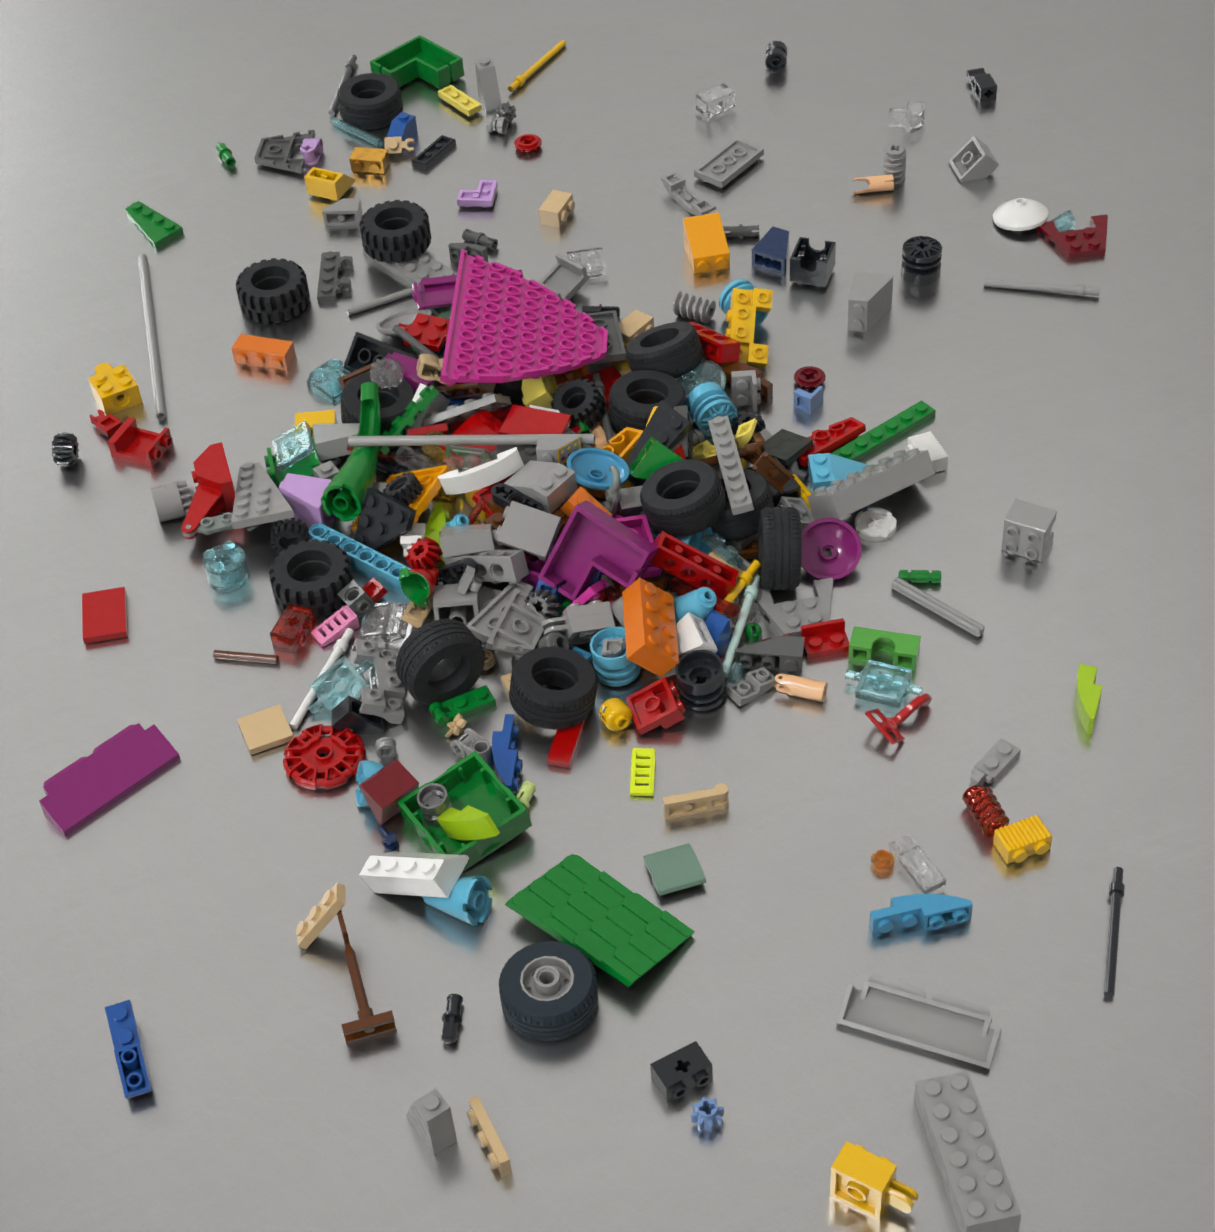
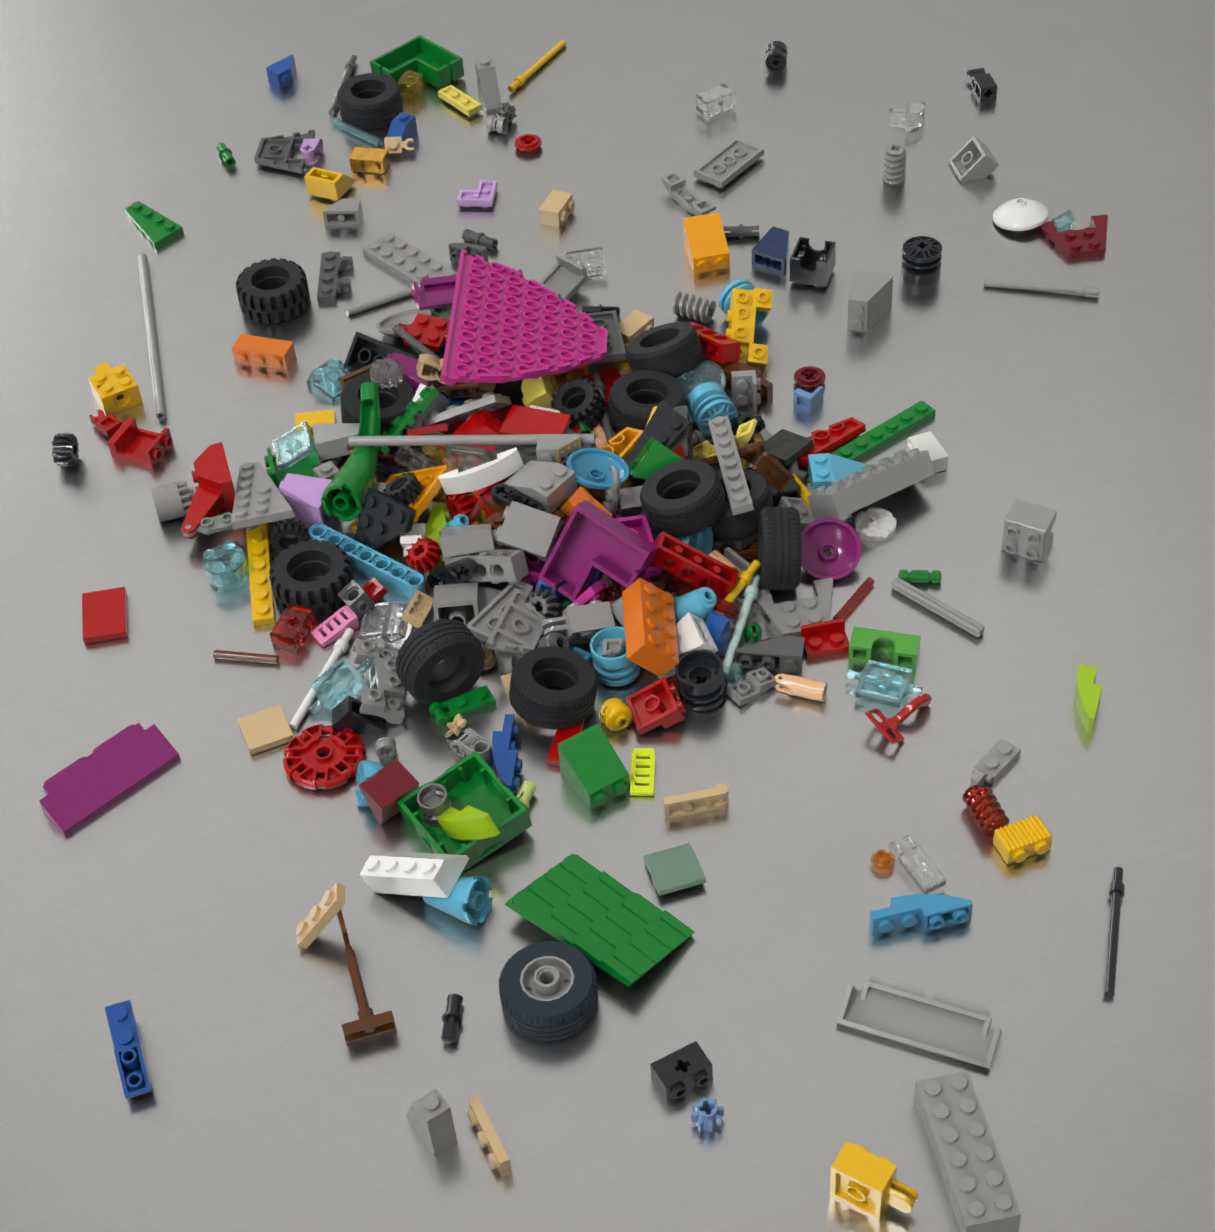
(260, 585): none -> yellow plate
(282, 72): none -> blue slope
(389, 841): dark blue hand -> none
(395, 231): black tyre -> none
(411, 84): none -> clear yellow brick
(418, 584): green hat -> none
(433, 152): black tile -> none
(460, 504): none -> red gear
(469, 581): light grey tile -> none
(593, 767): none -> green slope
(726, 552): clear light blue plate -> none
(854, 599): none -> clear red piece
(876, 183): light nougat piece -> none

